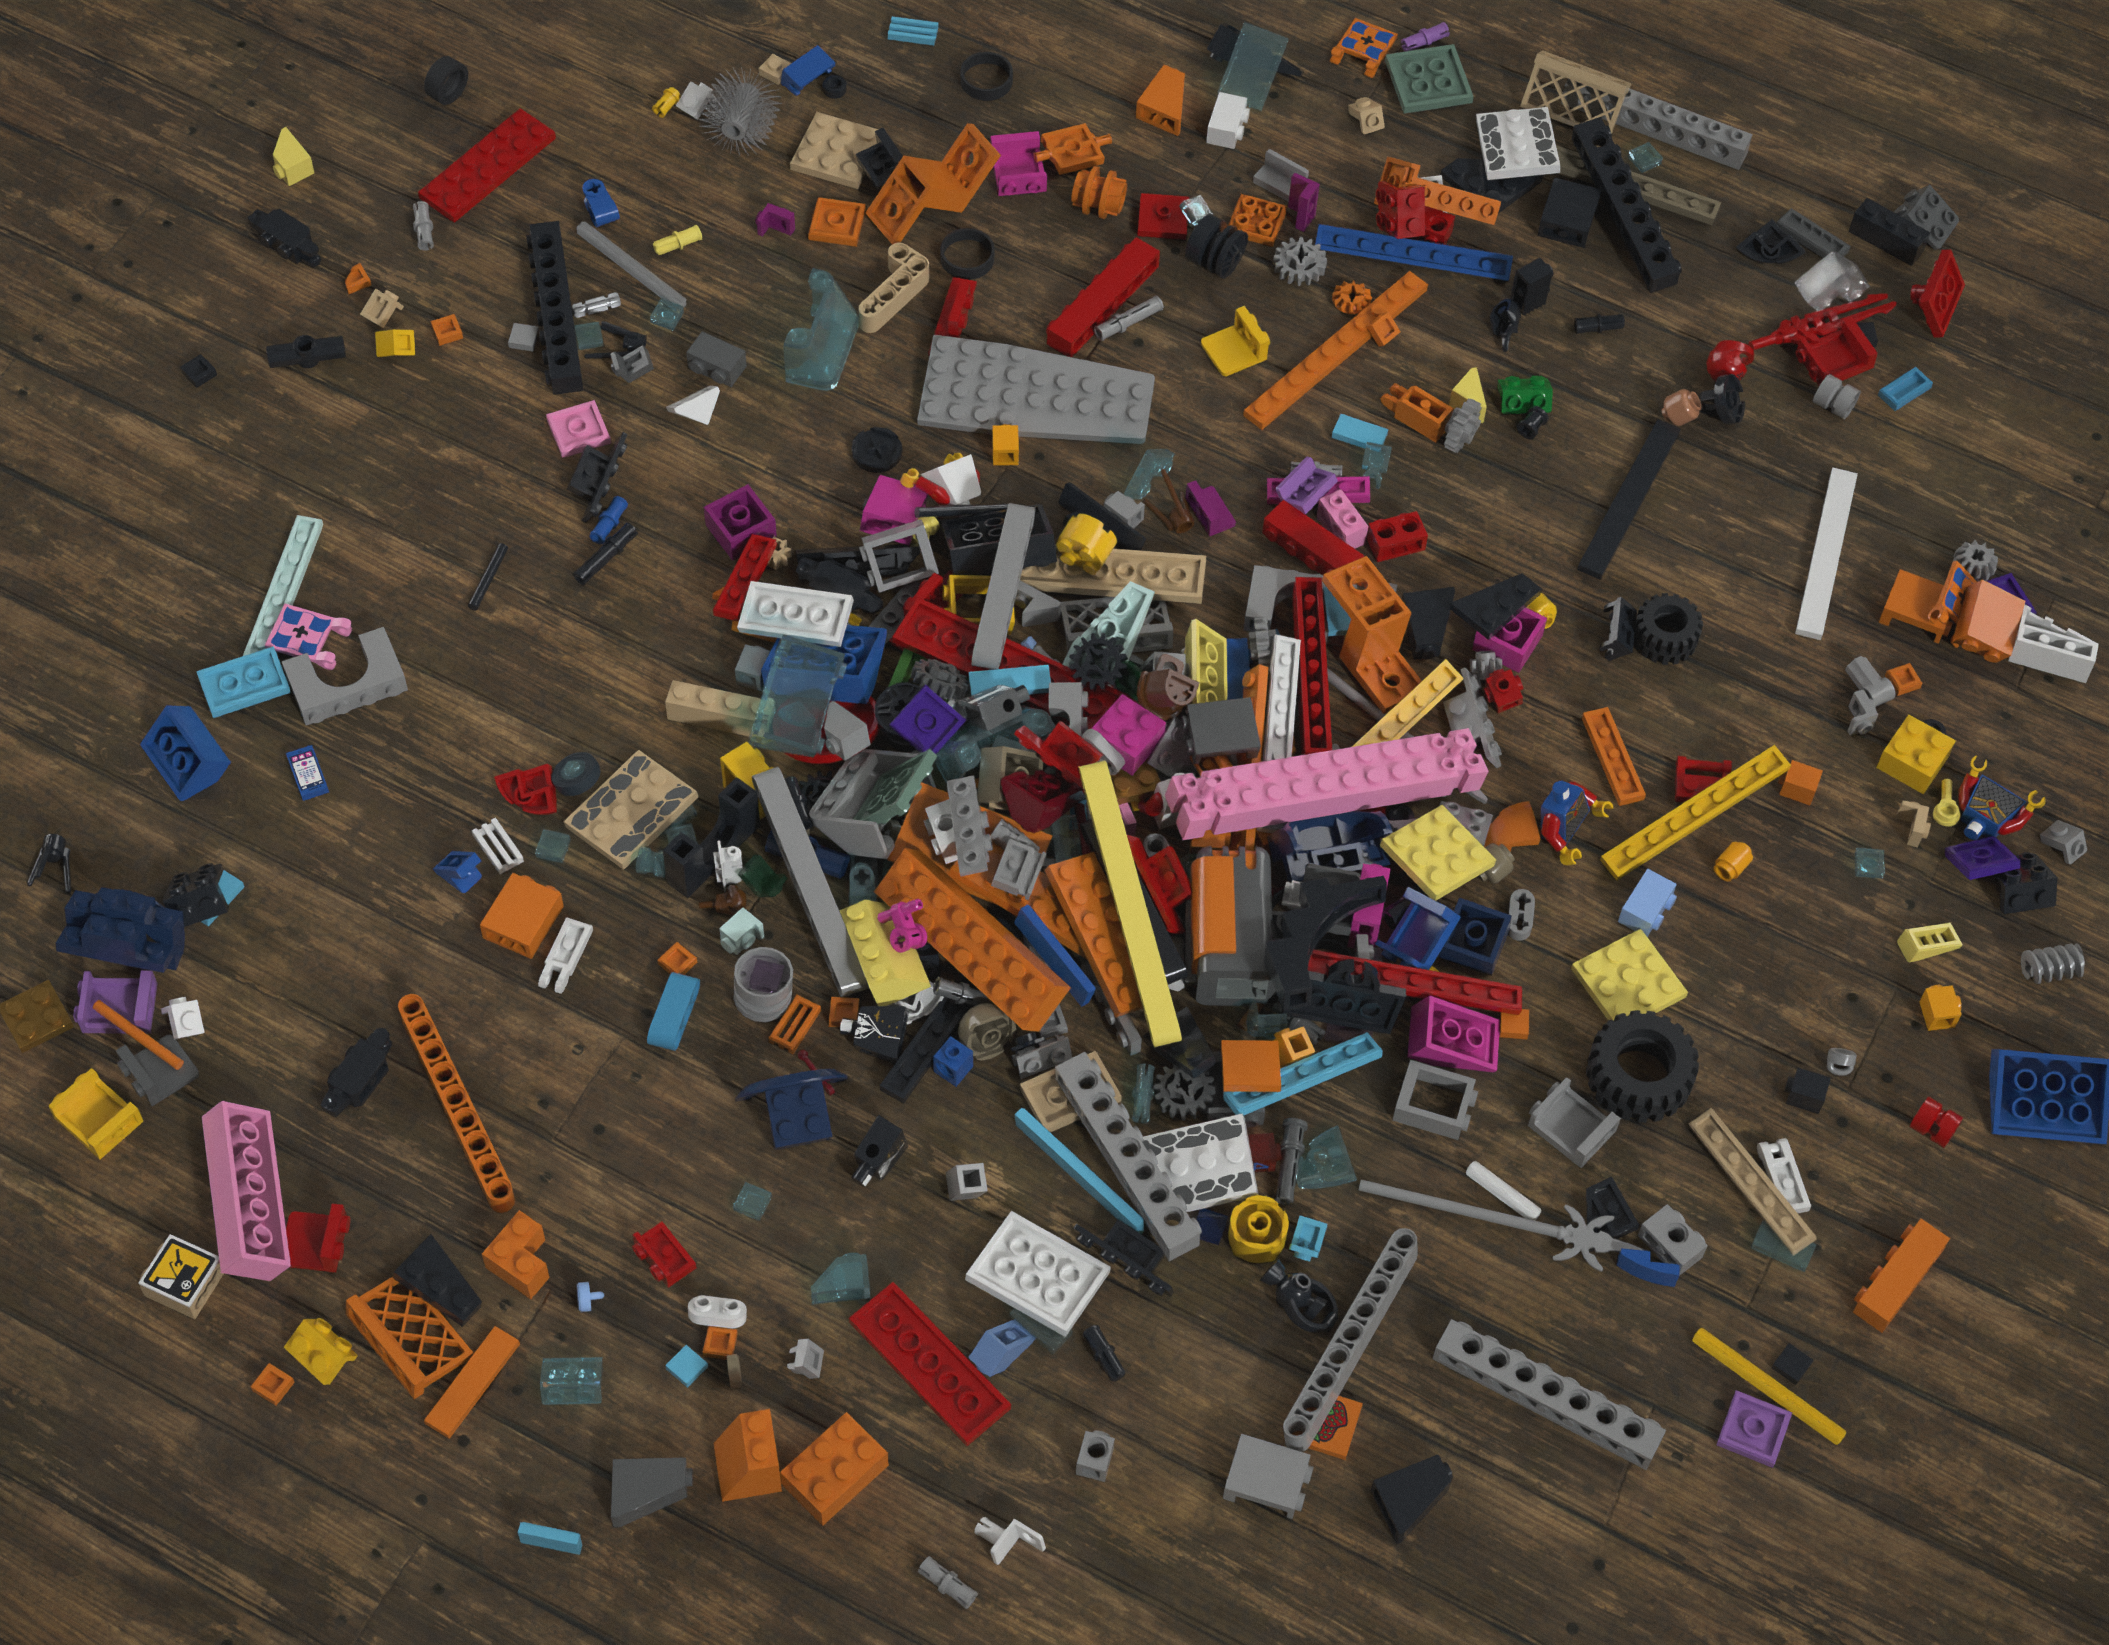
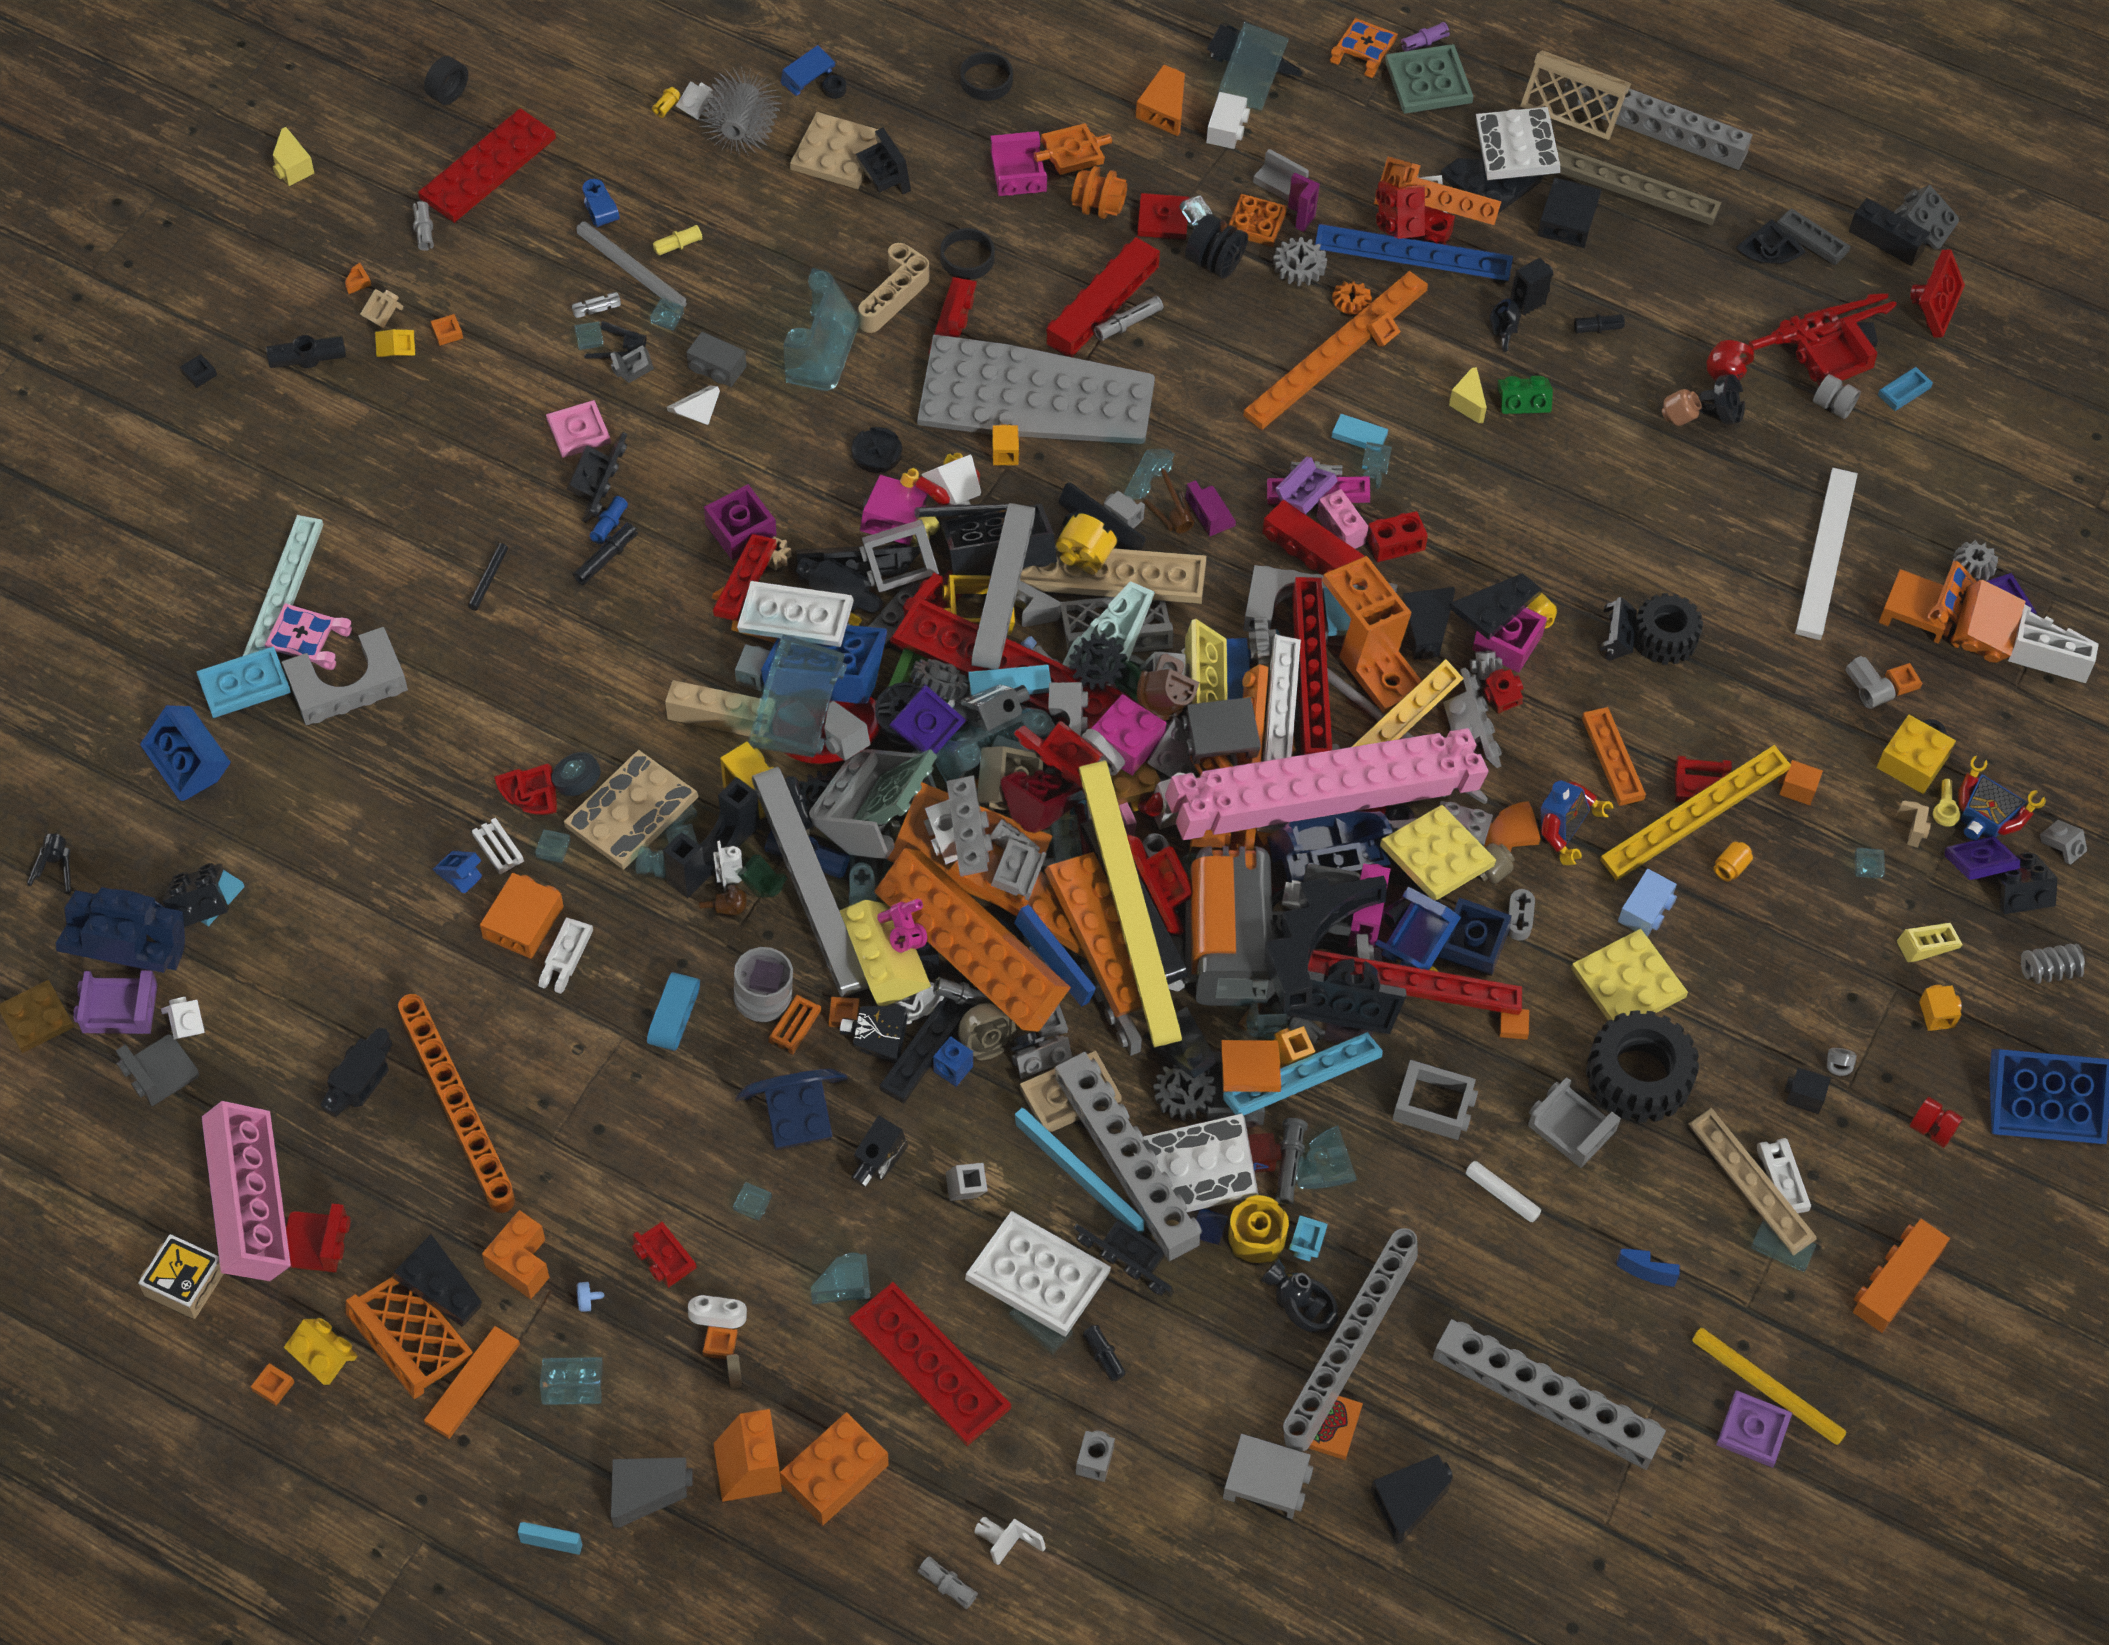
(95, 1114): yellow panel -> none
(138, 1034): orange bar -> none
(285, 236): black hinge -> none
(307, 772): tile -> none
(523, 337): light grey tile -> none
(555, 308): black brick -> none
(677, 960): orange tile -> none
(686, 1366): medium azure tile -> none
(740, 931): light aqua brick -> none
(773, 68): tan plate -> none
(775, 218): magenta bracket -> none
(803, 1055): dark red hinge -> none
(807, 1359): light grey tile -> none
(837, 221): orange tile -> none
(914, 29): medium azure tile -> none
(933, 184): orange bracket -> none
(1000, 1347): medium blue slope -> none
(1143, 1093): clear light blue pin -> none
(1237, 345): yellow bracket -> none
(1368, 113): tan bracket -> none
(1418, 410): orange hinge -> none
(1453, 1036): dark pink slope -> none
(1462, 425): light grey gear -> none
(1533, 421): black bush -> none
(1581, 1237): light grey piece -> none
(1607, 1200): black wing -> none
(1629, 499): black tile -> none
(1645, 157): clear light blue tile -> none
(1656, 275): black brick -> none
(1667, 1223): light grey brick -> none
(1792, 1364): black tile -> none
(1831, 278): clear brick -> none
(1864, 713): light grey bracket -> none

